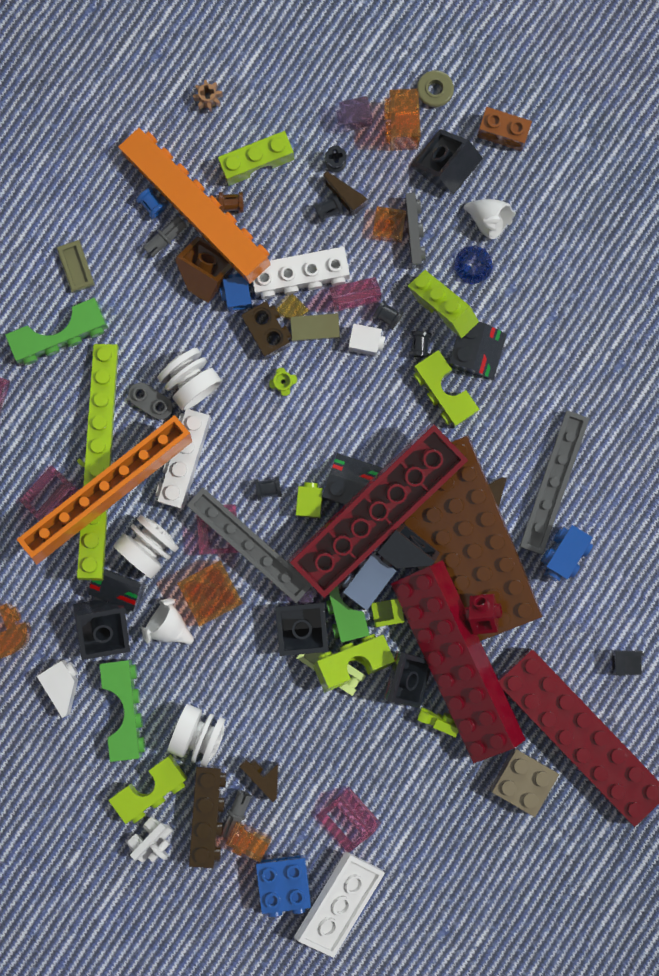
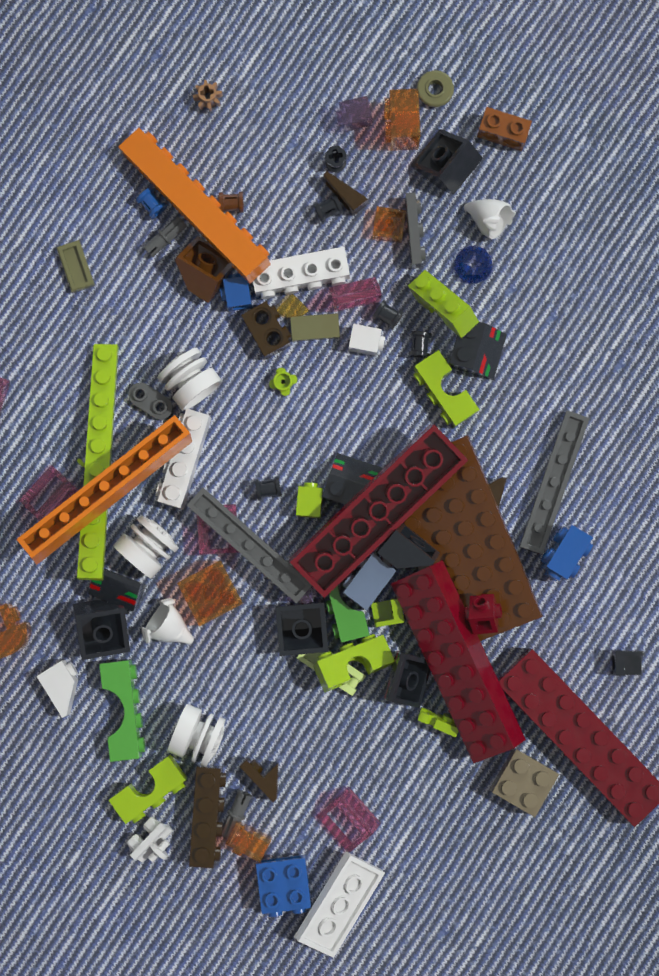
(85, 321): bright green arch -> none
(266, 152): lime arch -> none

